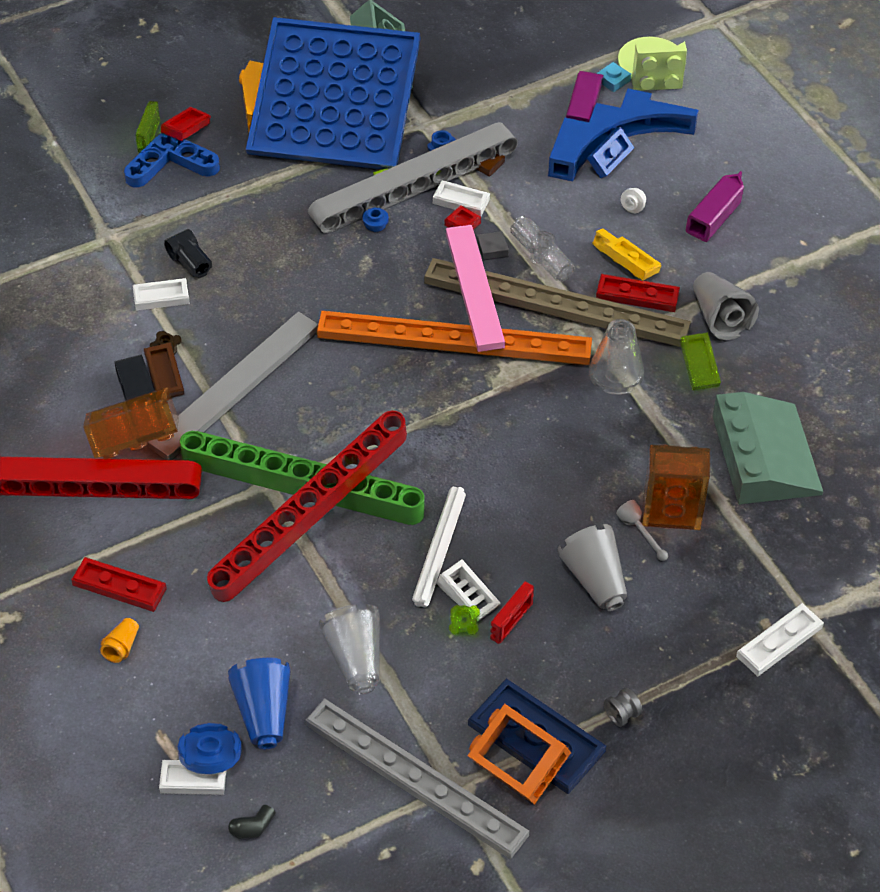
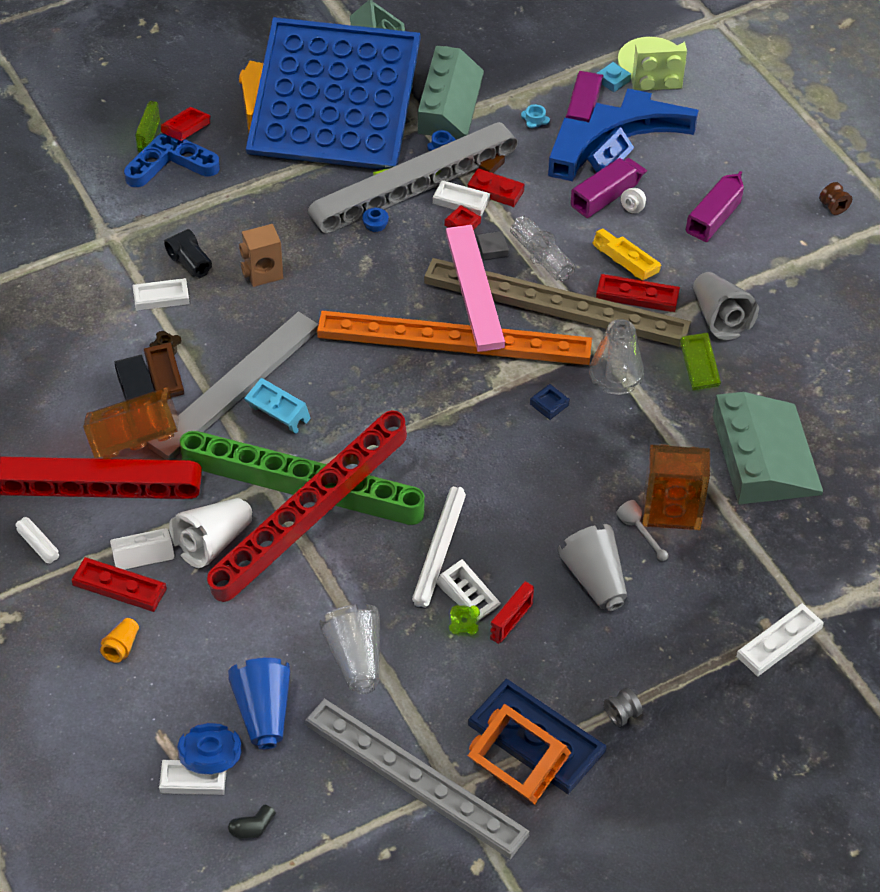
(37, 540): none -> white axle
(142, 549): none -> white slope
(209, 529): none -> white cone
(261, 255): none -> medium nougat brick
(278, 404): none -> medium azure hinge
(449, 93): none -> sand green slope
(500, 188): none -> red plate
(535, 116): none -> medium azure plate
(549, 401): none -> dark blue tile
(605, 186): none -> magenta piece
(835, 198): none -> reddish brown wheel

